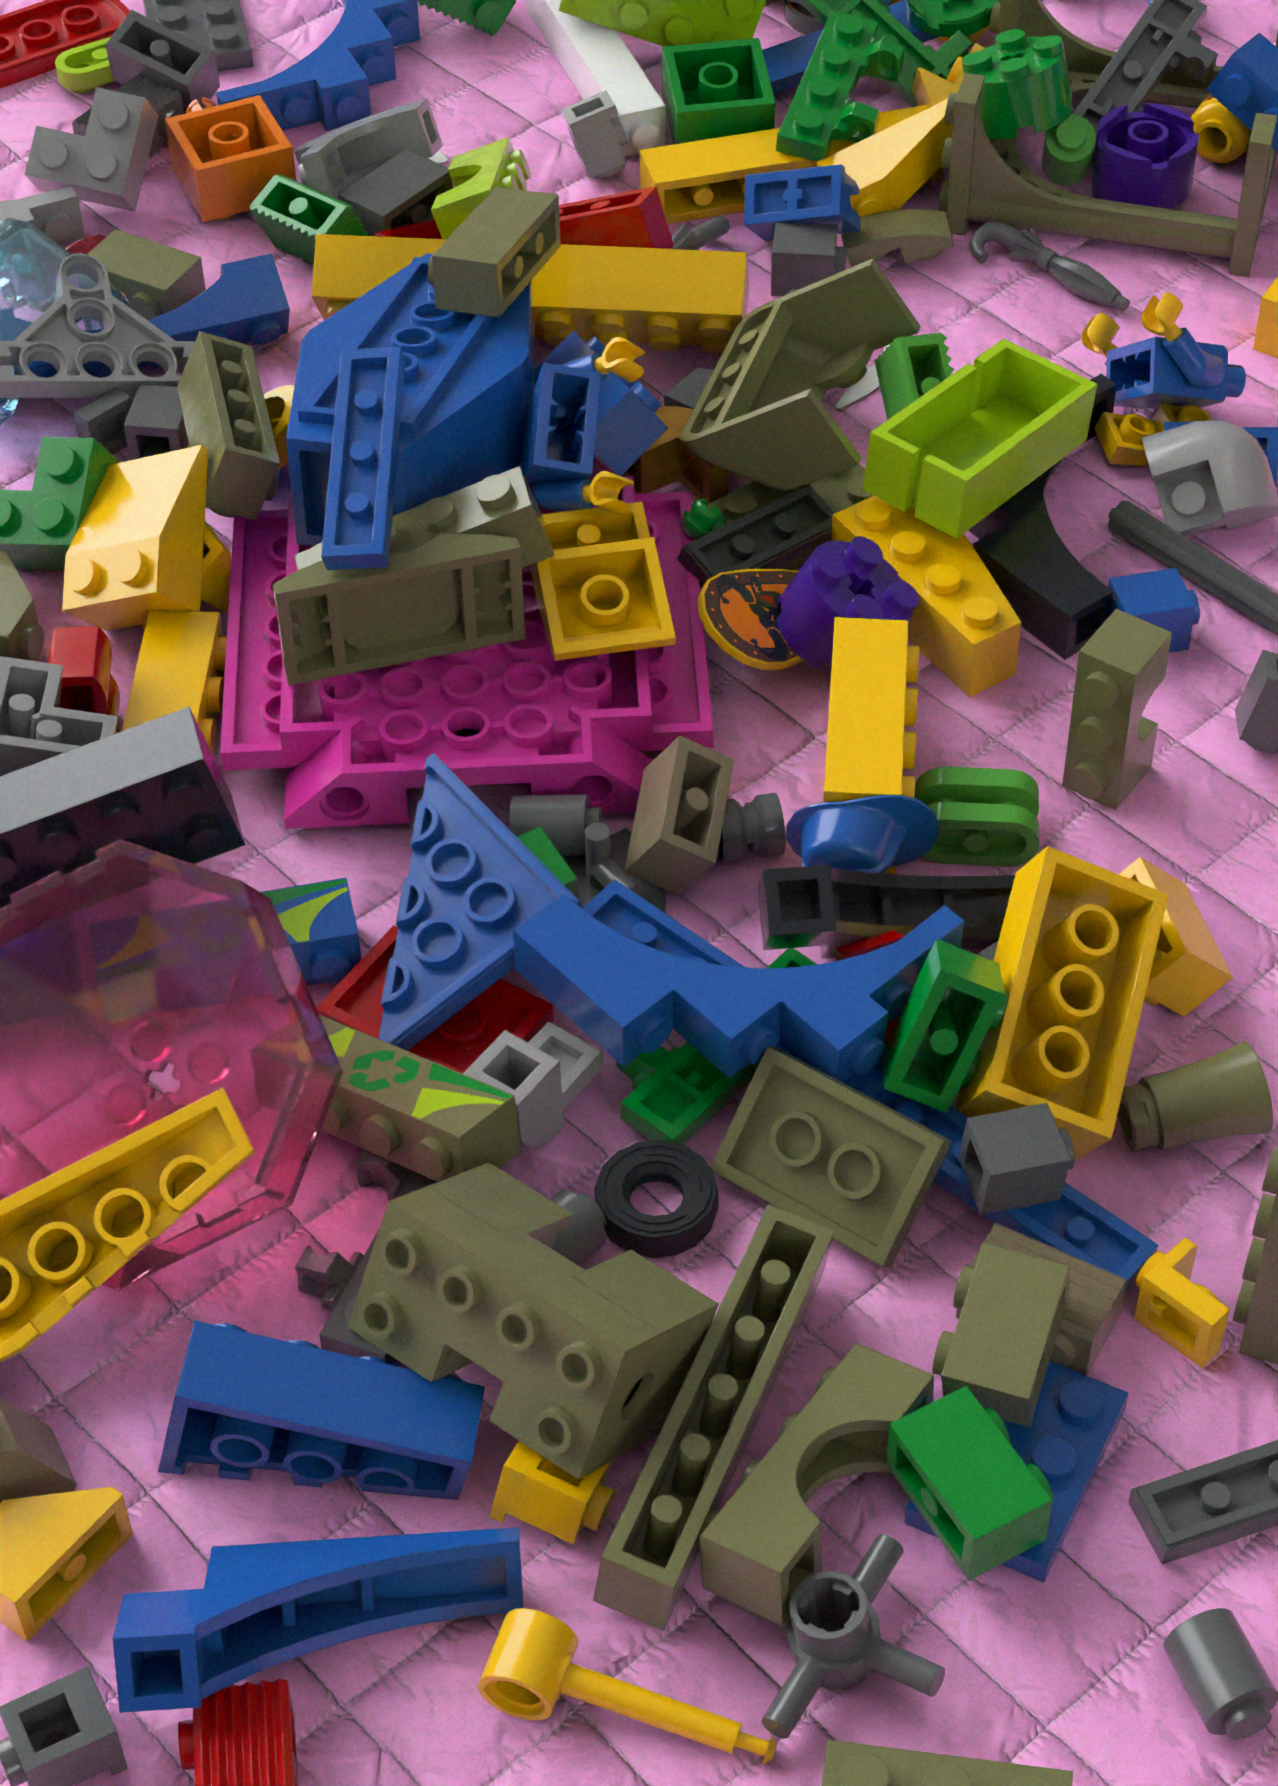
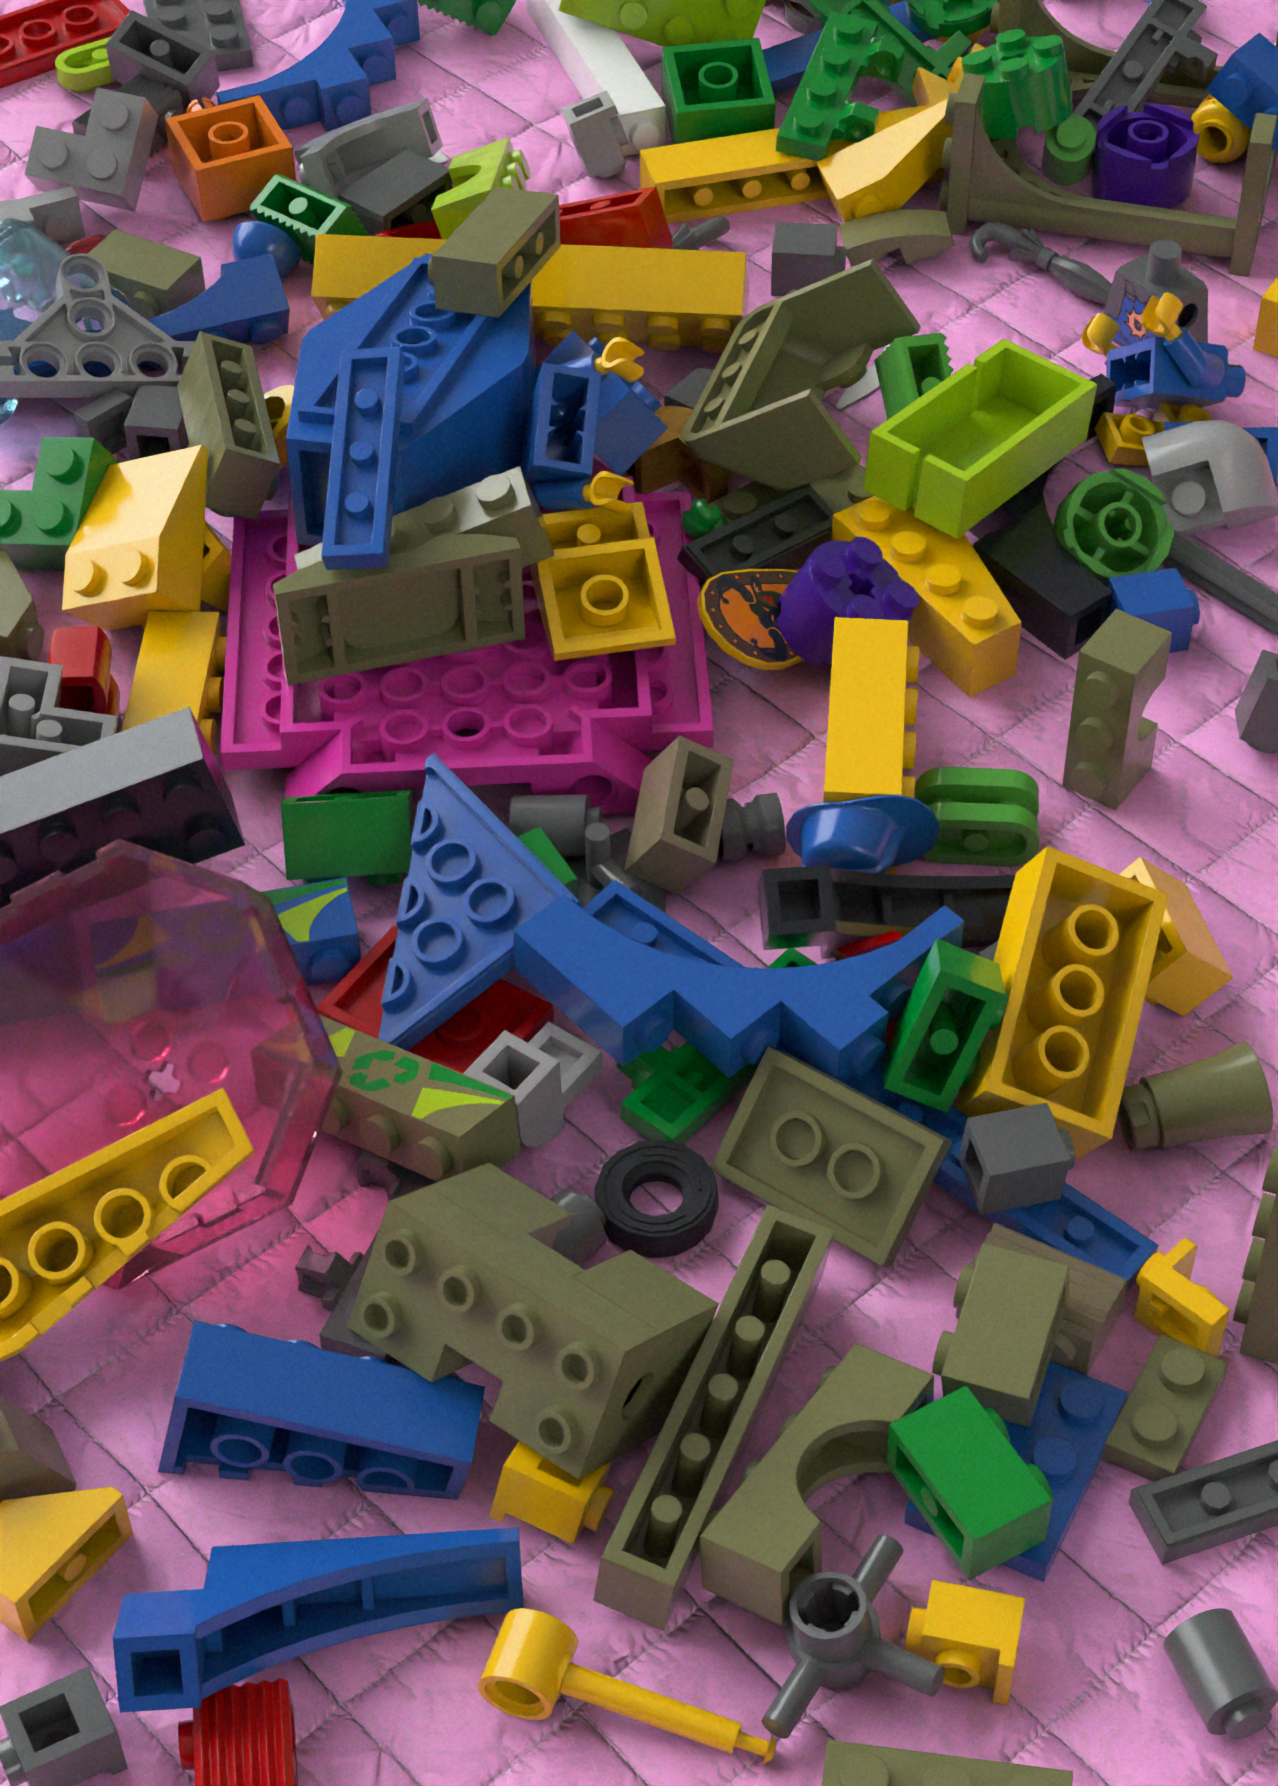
(260, 238): none -> blue brick
(348, 836): none -> green brick
(800, 196): blue hinge -> none
(969, 1635): none -> yellow brick
(1115, 524): none -> bright green cylinder
(1155, 275): none -> dark grey torso
(1165, 1410): none -> olive plate

